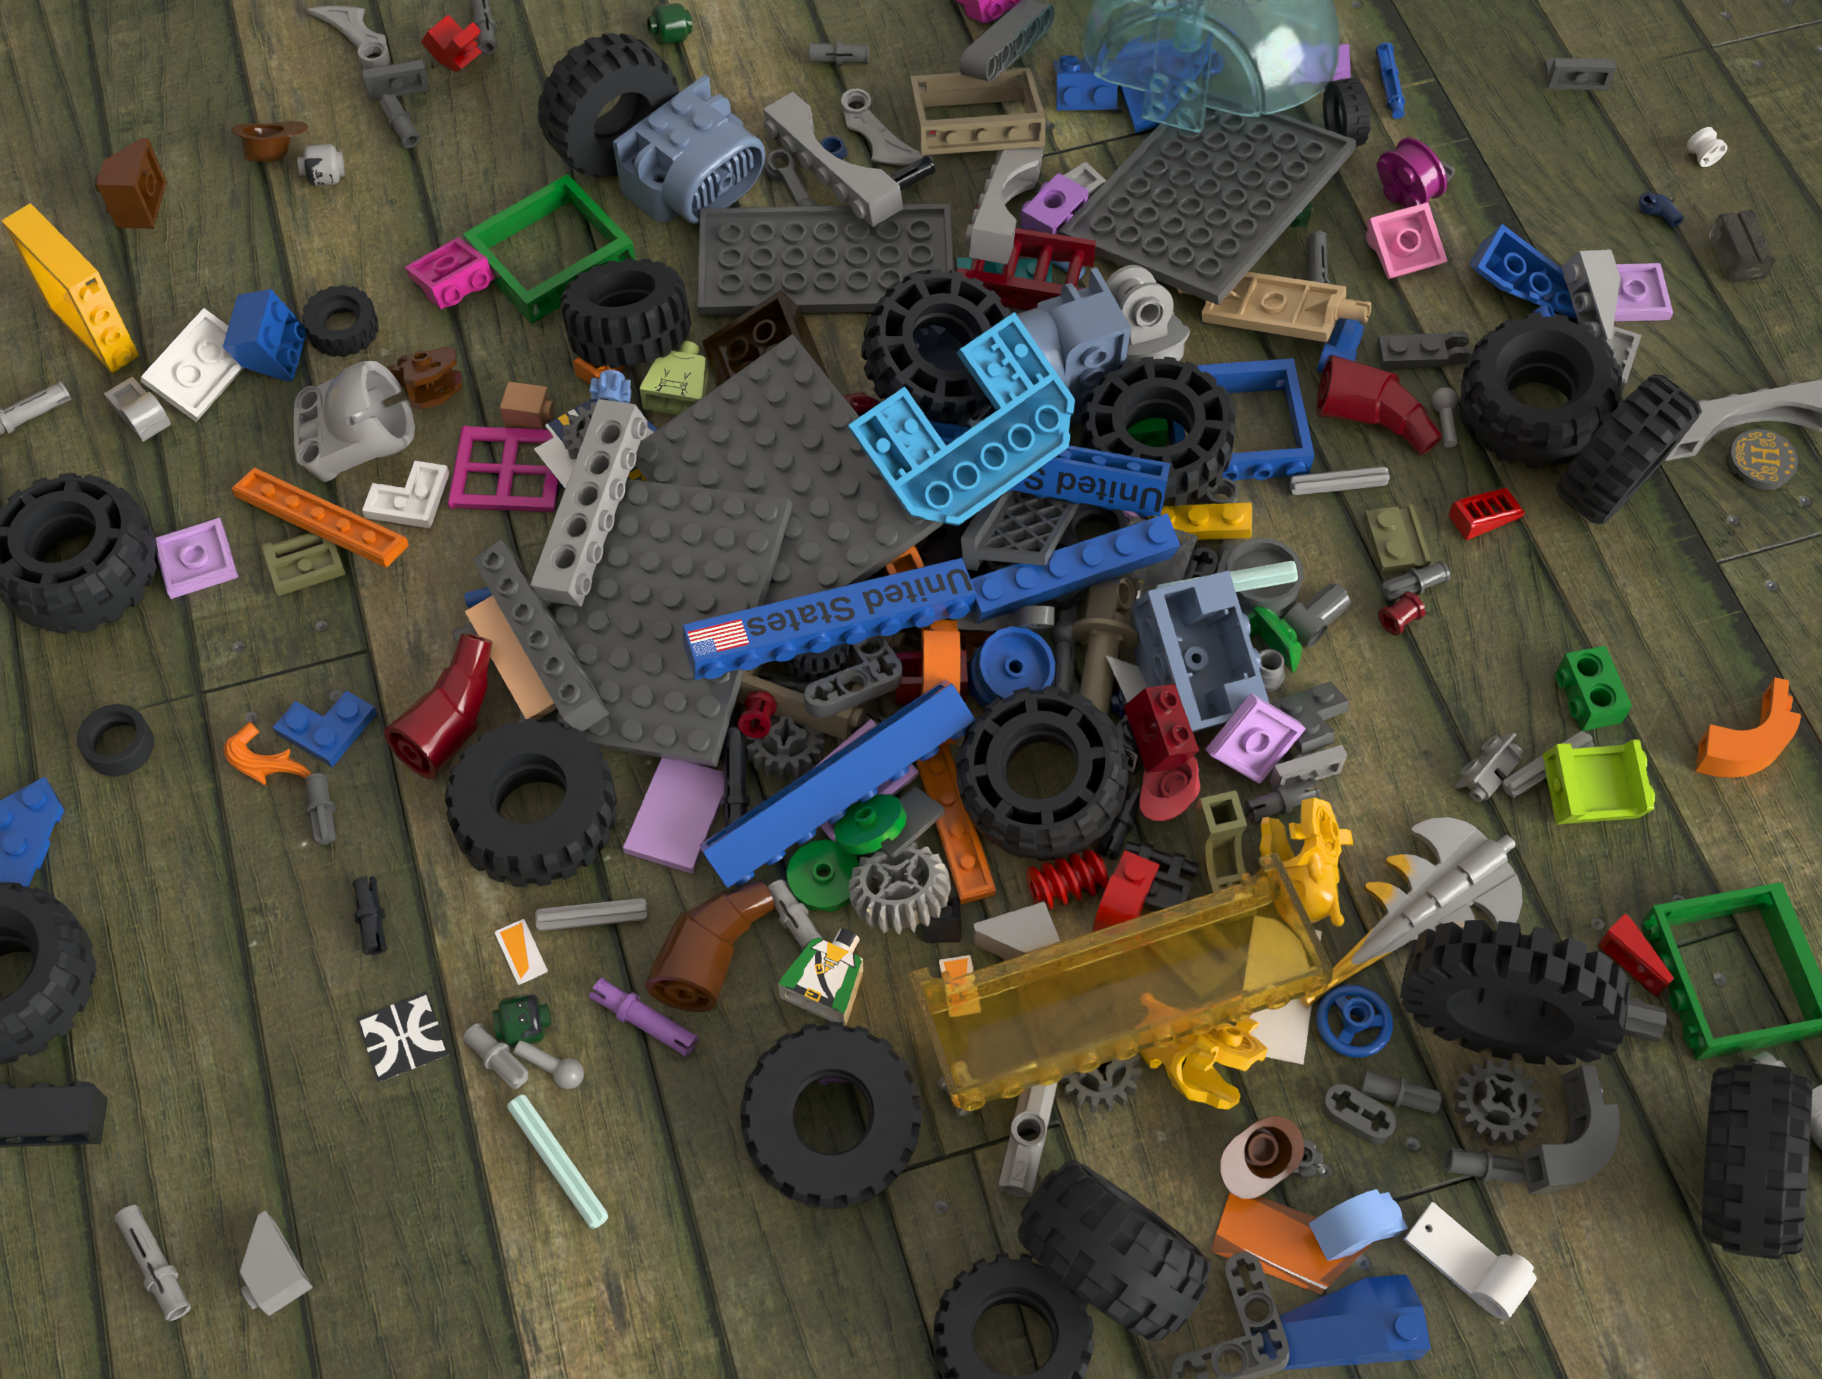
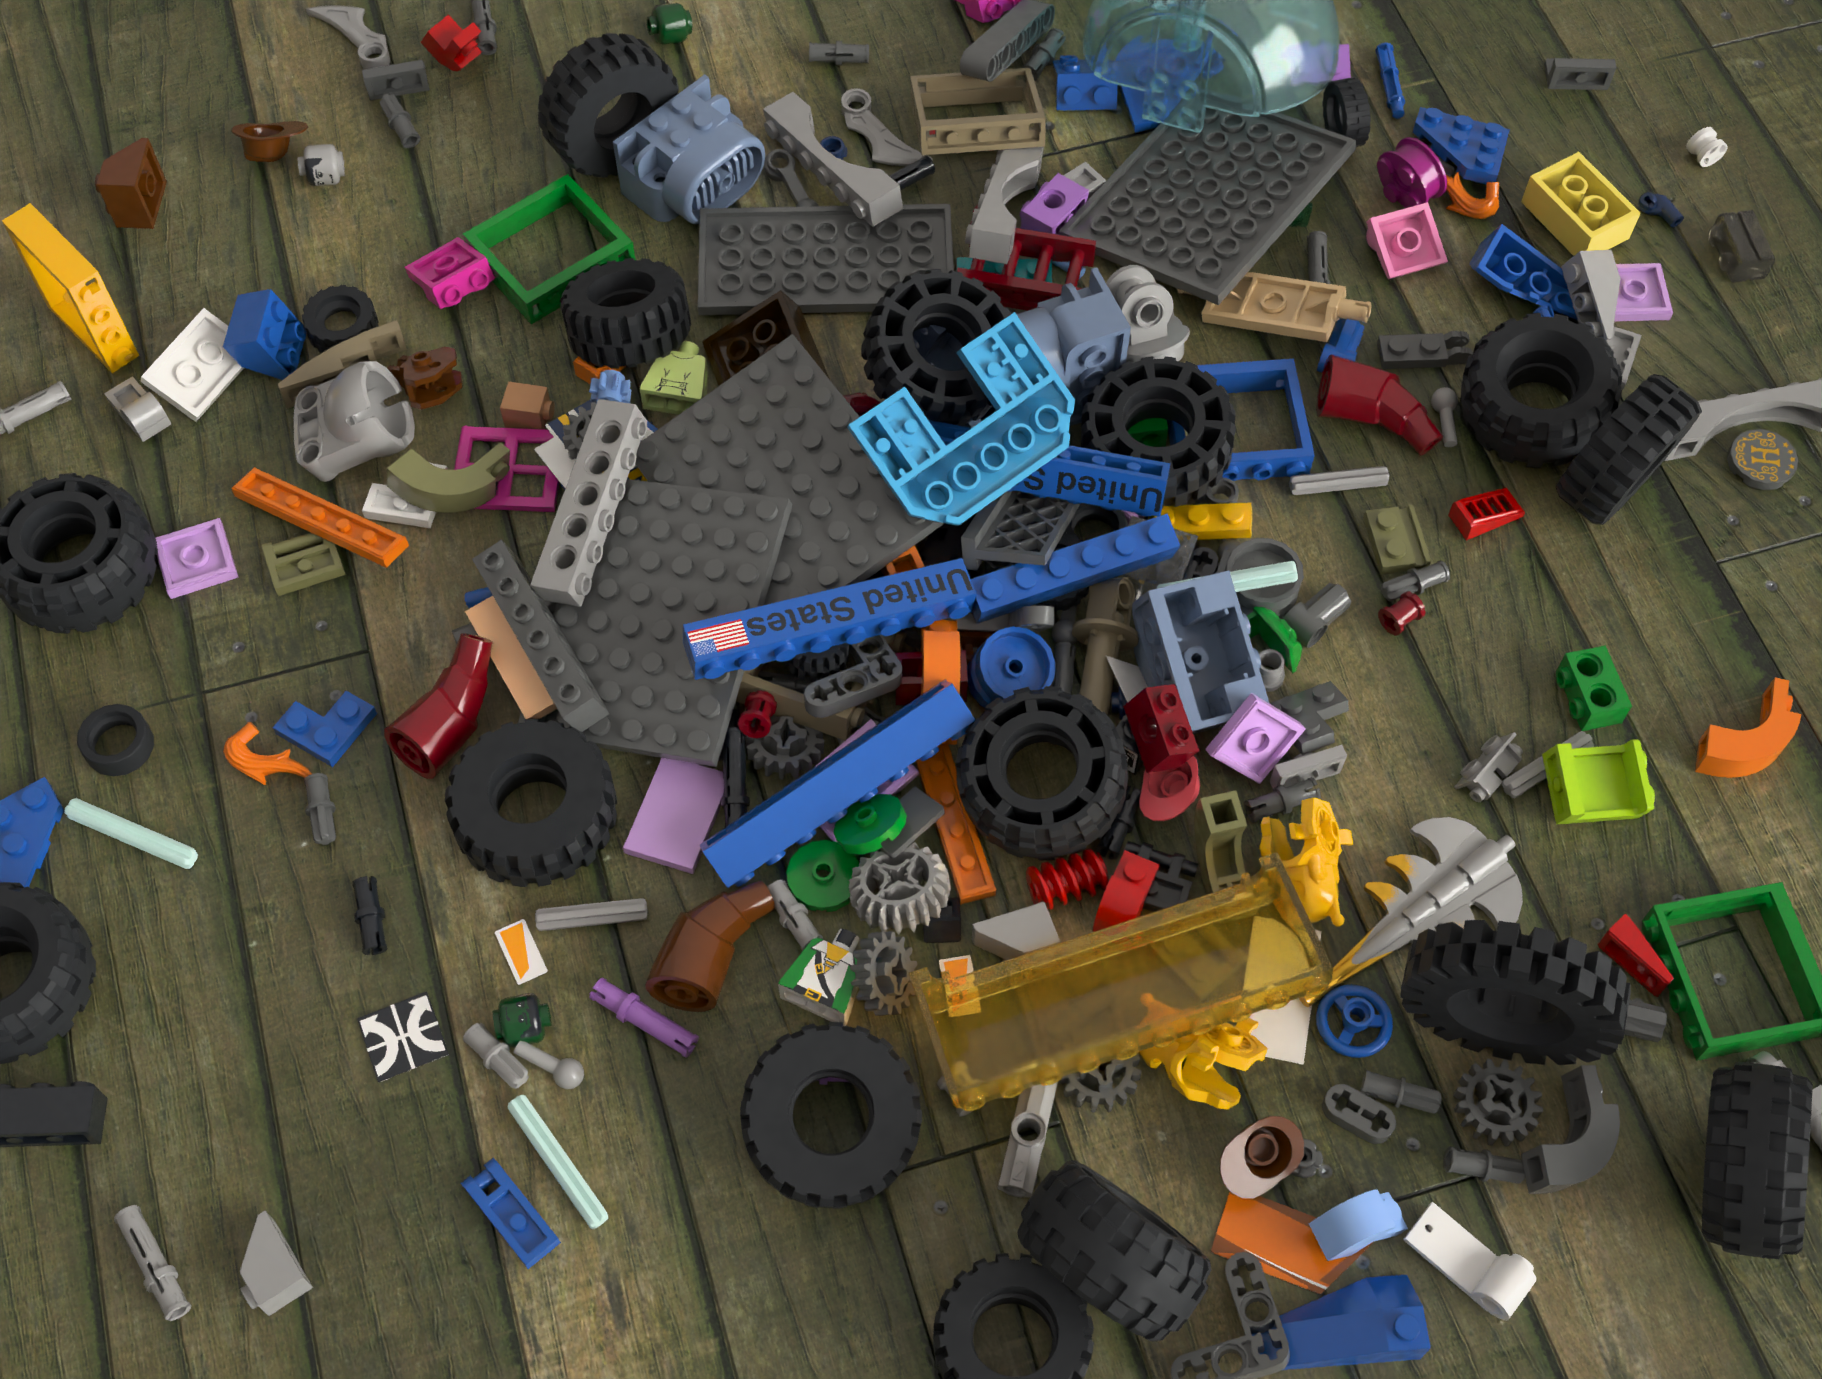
(131, 833): none -> light aqua axle
(328, 365): none -> dark tan slope
(446, 489): none -> olive arch
(511, 1214): none -> blue plate
(883, 973): none -> dark grey gear
(1045, 52): none -> dark grey pin
(1468, 143): none -> blue plate
(1468, 205): none -> orange piece
(1580, 205): none -> light yellow brick

